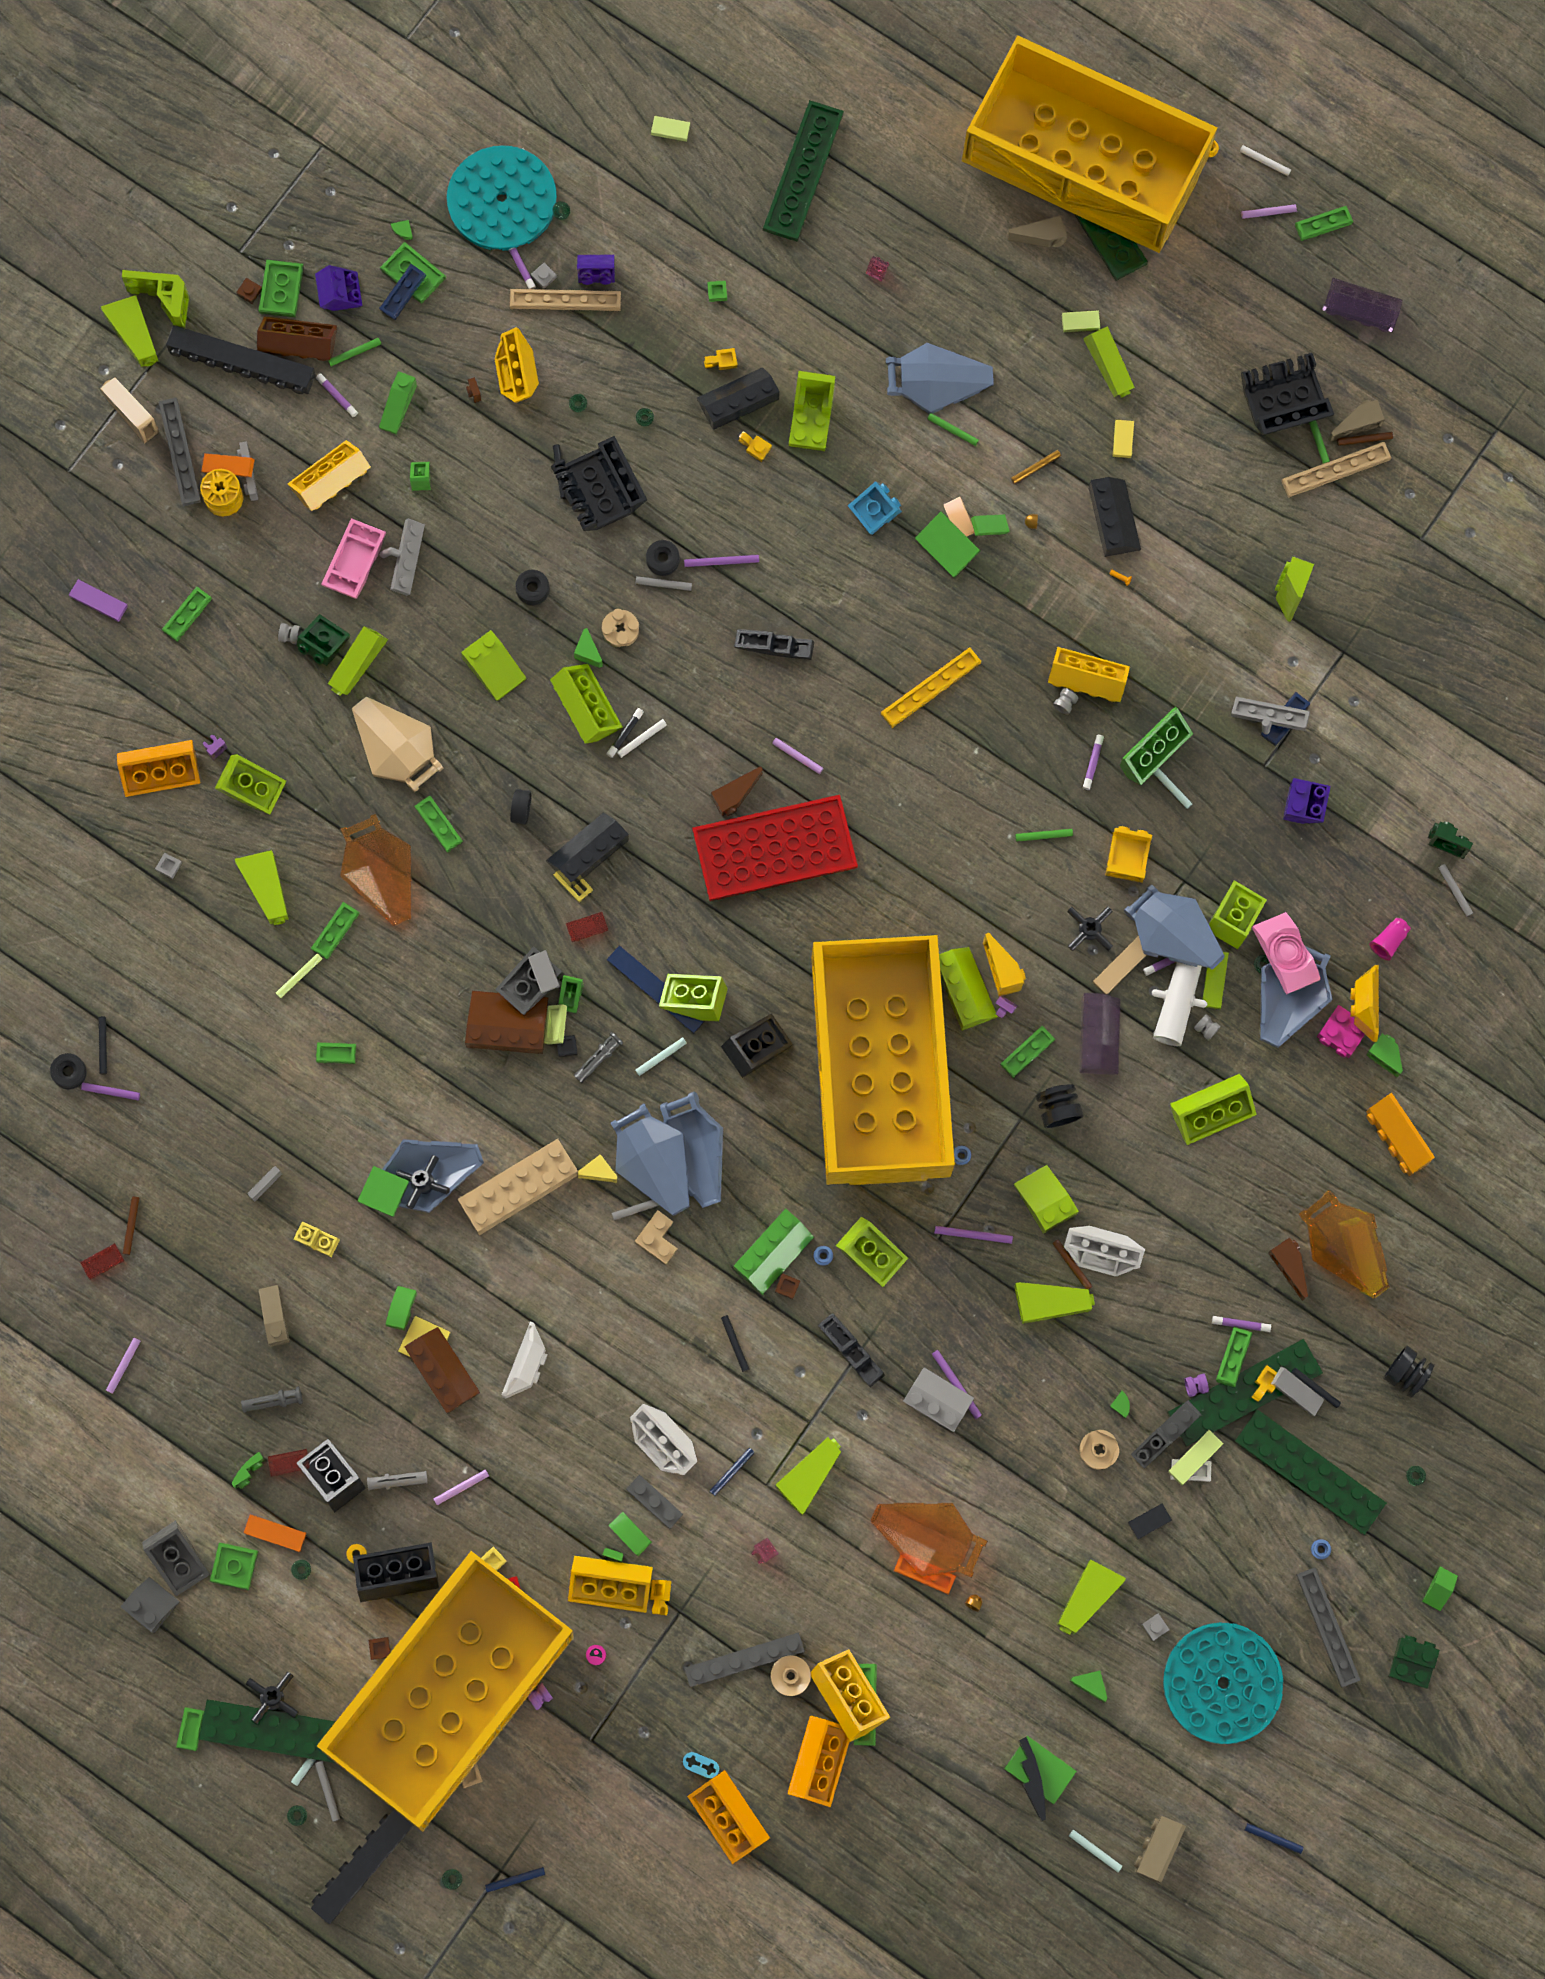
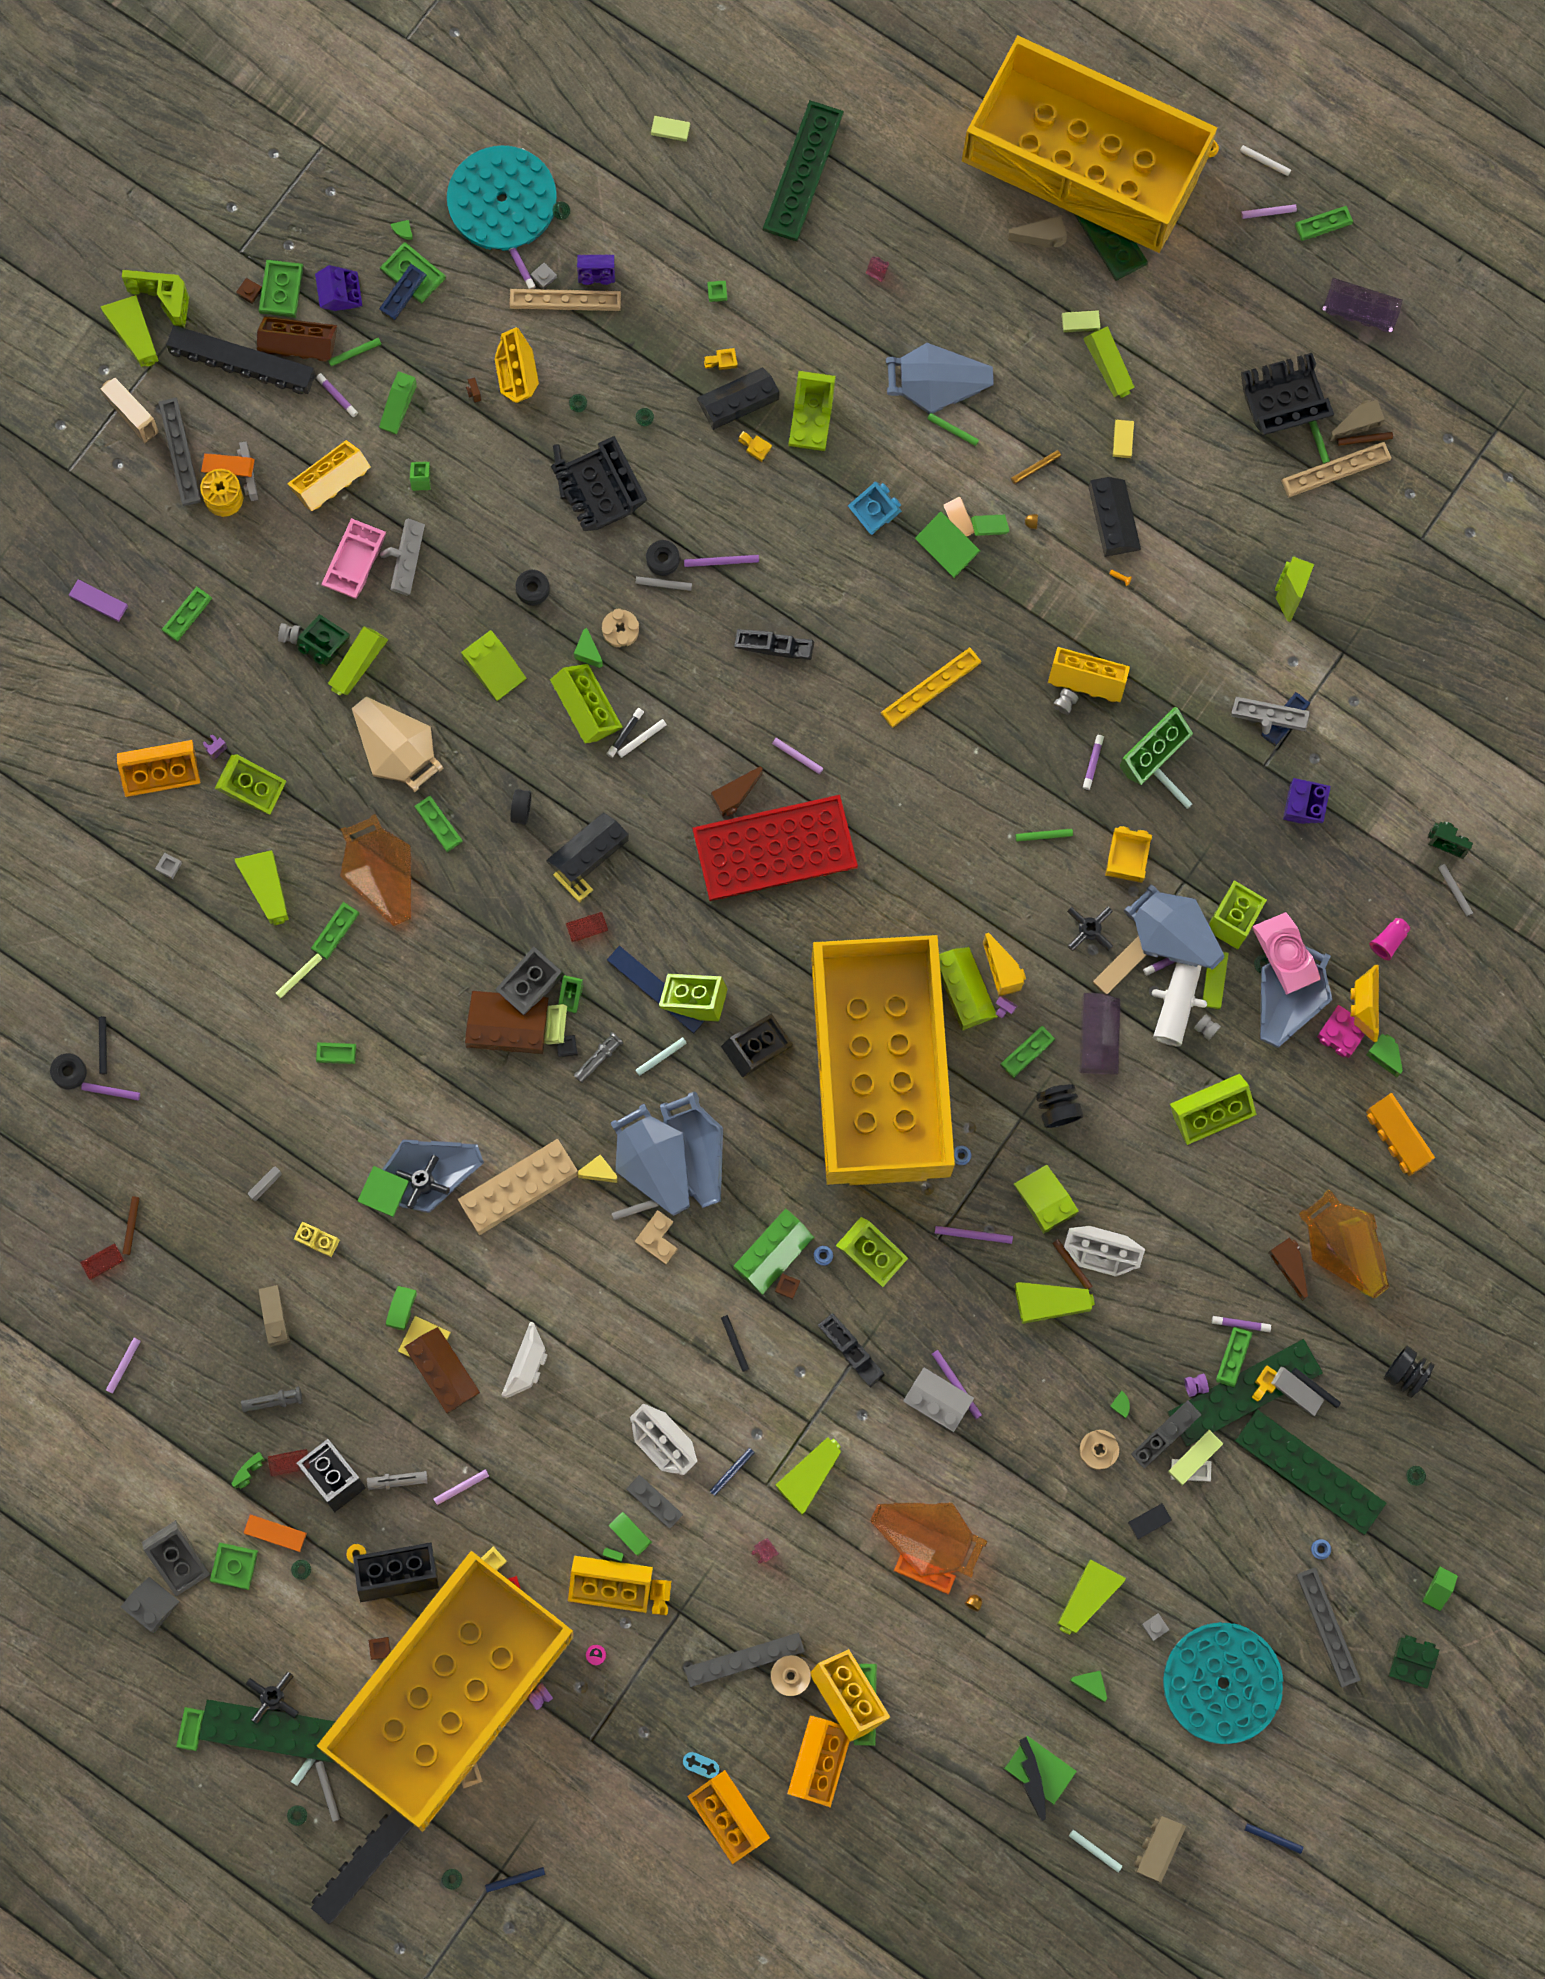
(543, 971): light grey tile -> none

